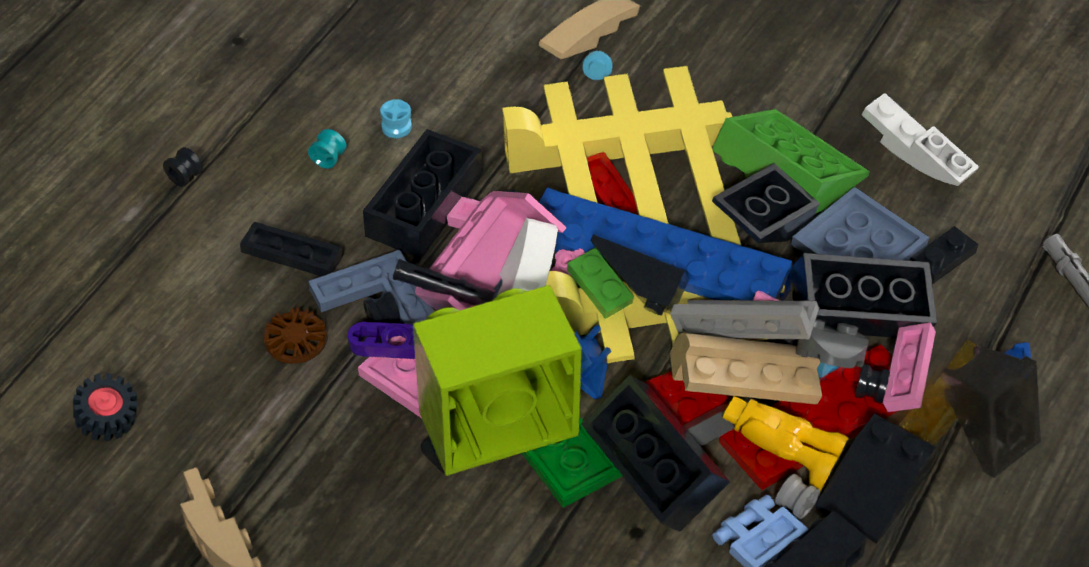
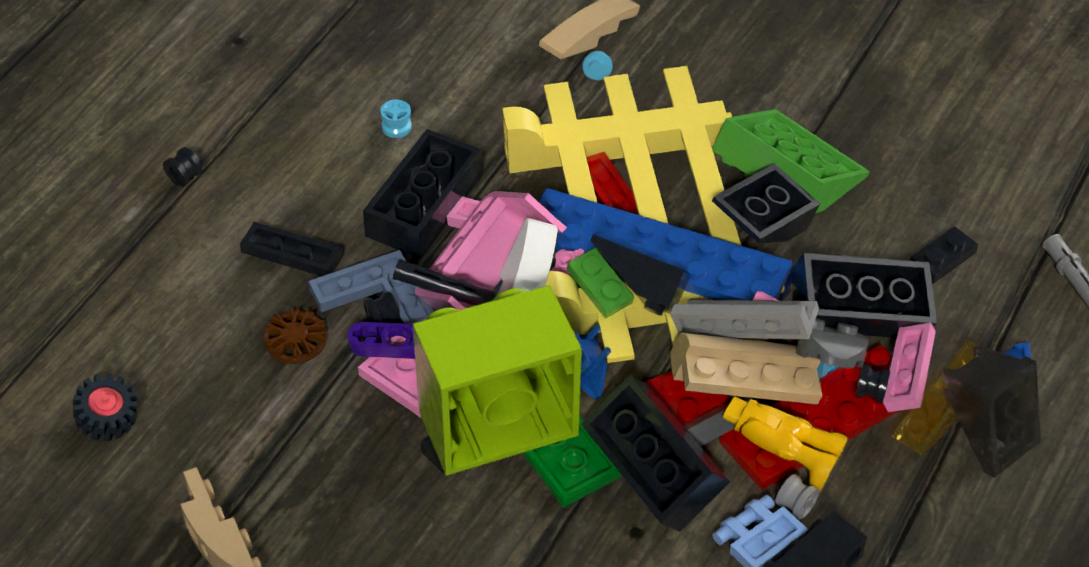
(327, 148): teal wheel -> none
(860, 229): sand blue plate -> none
(877, 477): black slope -> none
(920, 148): white slope -> none

